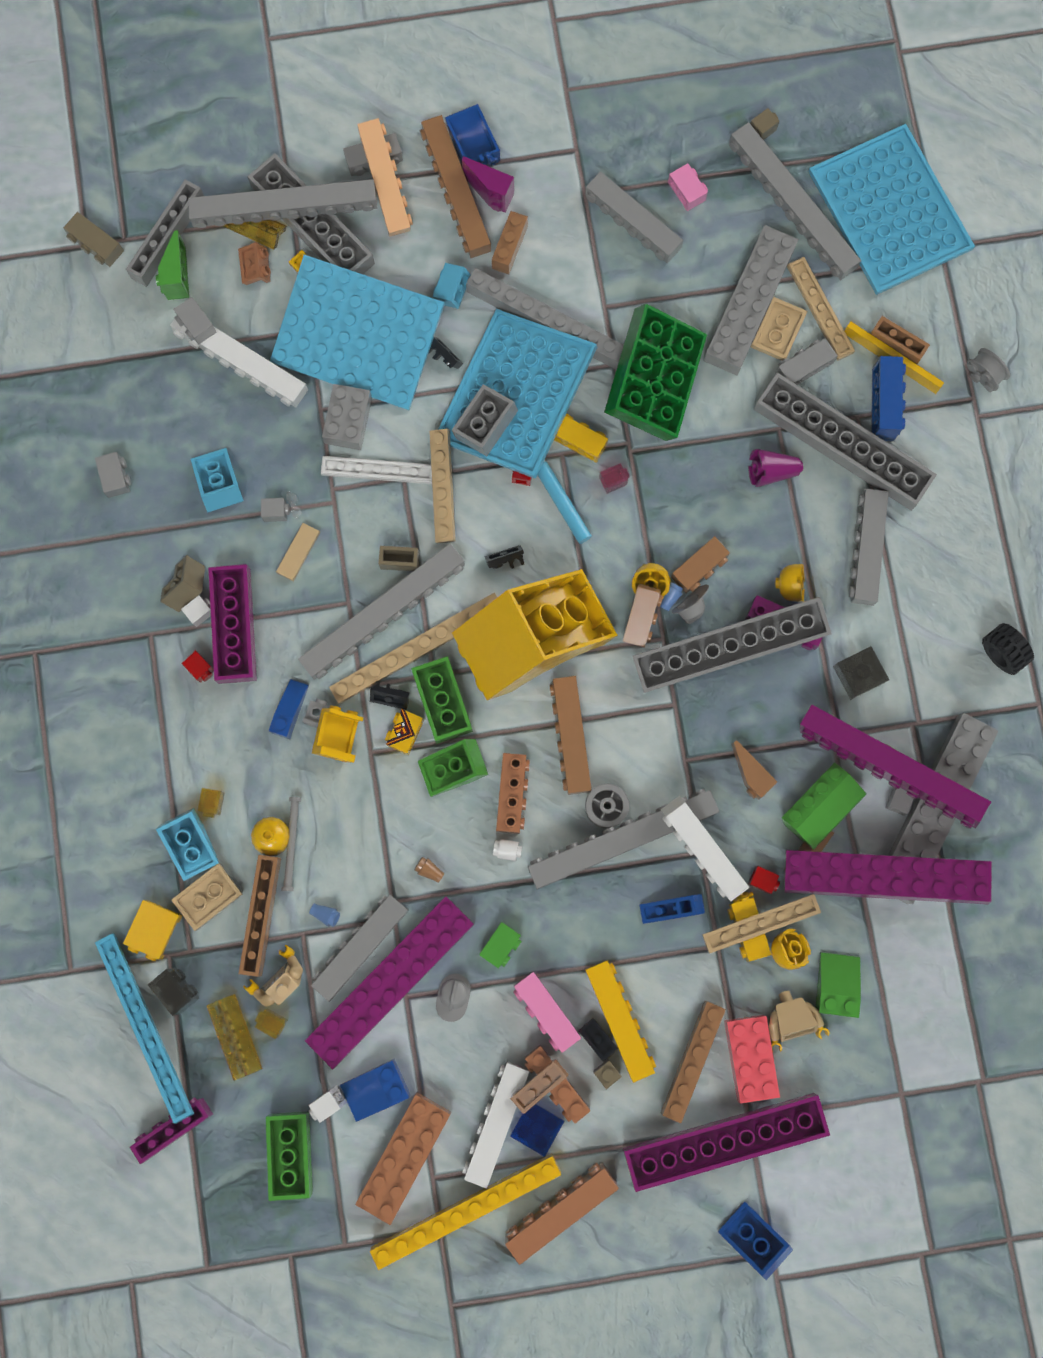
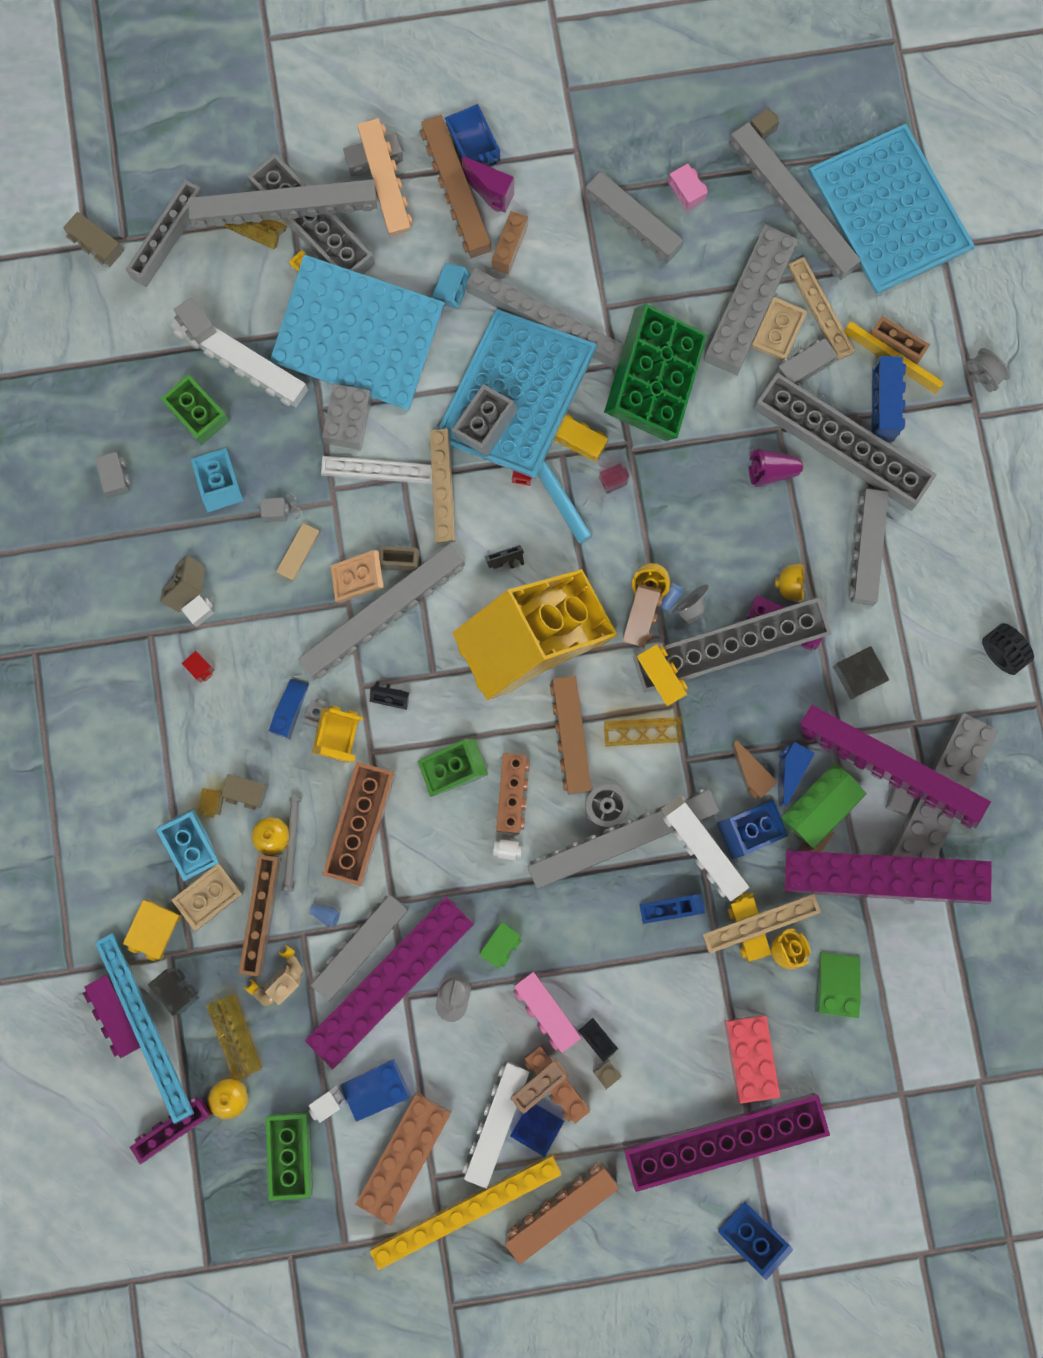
(112, 1016): none -> magenta brick
(173, 270): bright green slope -> none
(195, 409): none -> bright green brick
(228, 1098): none -> yellow cylinder
(232, 624): magenta brick -> none
(244, 791): none -> dark tan brick
(254, 263): nougat bracket -> none
(270, 1023): clear yellow brick -> none
(356, 576): none -> light nougat plate
(359, 824): none -> nougat brick
(404, 731): yellow brick -> none
(405, 653): tan plate -> none
(429, 870): medium nougat cone -> none
(442, 700): bright green brick -> none
(450, 358): black plate -> none
(620, 1021): yellow brick -> none
(643, 724): none -> clear yellow fence
(663, 674): none -> yellow brick
(692, 1061): medium nougat brick -> none
(701, 565): medium nougat brick -> none
(752, 829): none -> blue slope
(764, 880): red brick -> none
(791, 770): none -> blue slope
(794, 1019): tan torso -> none

